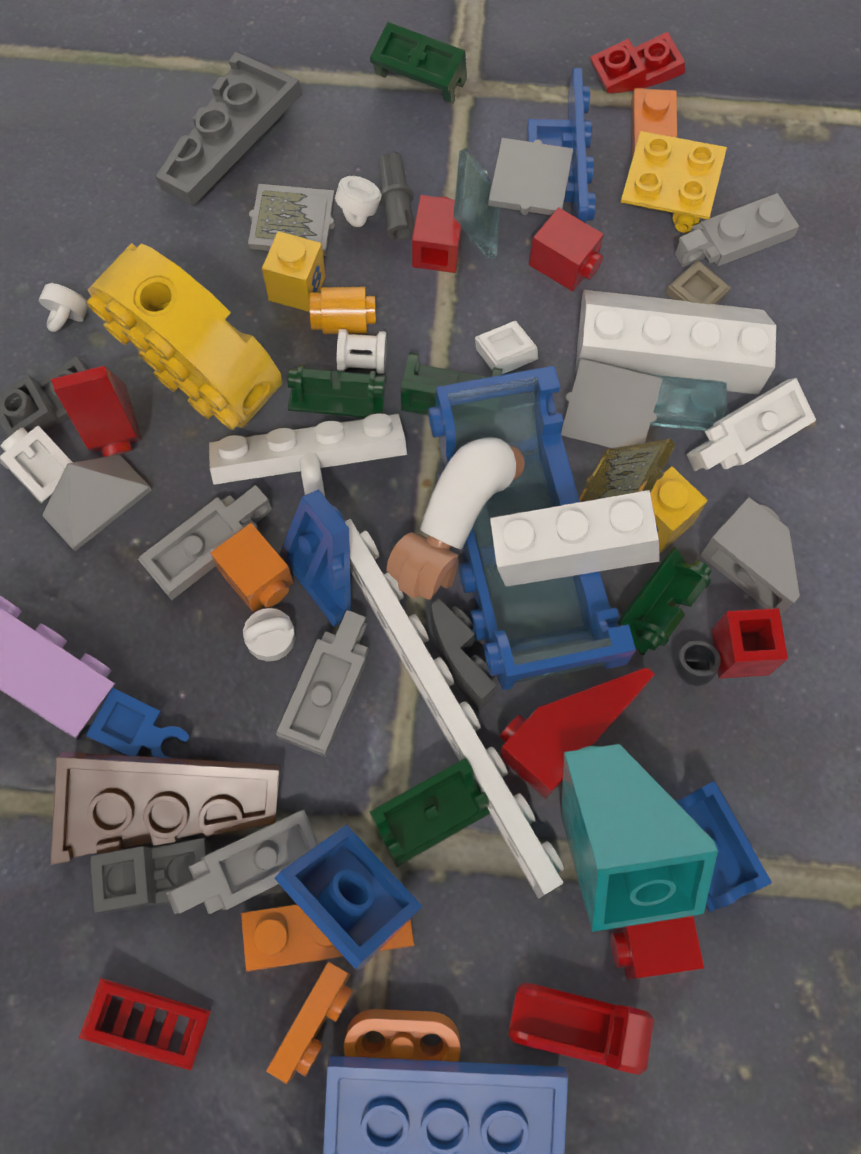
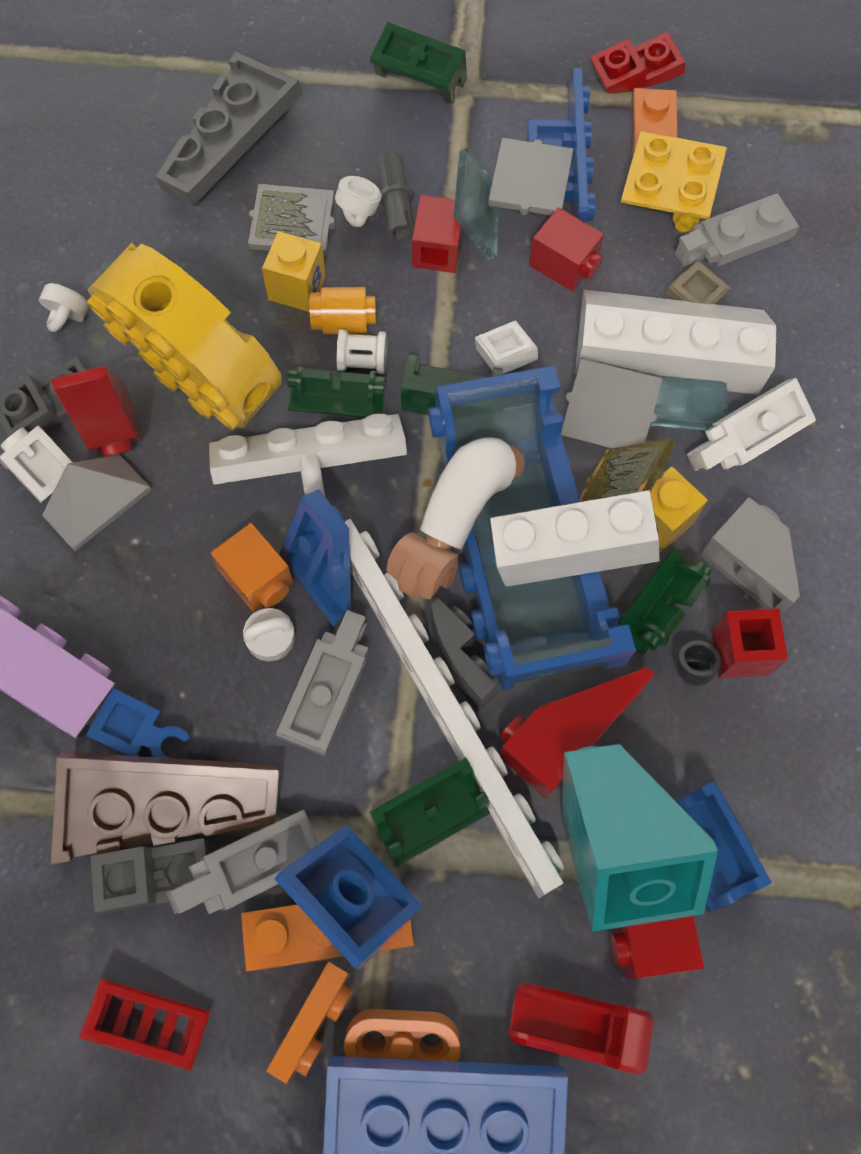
(185, 552): light grey hinge -> none

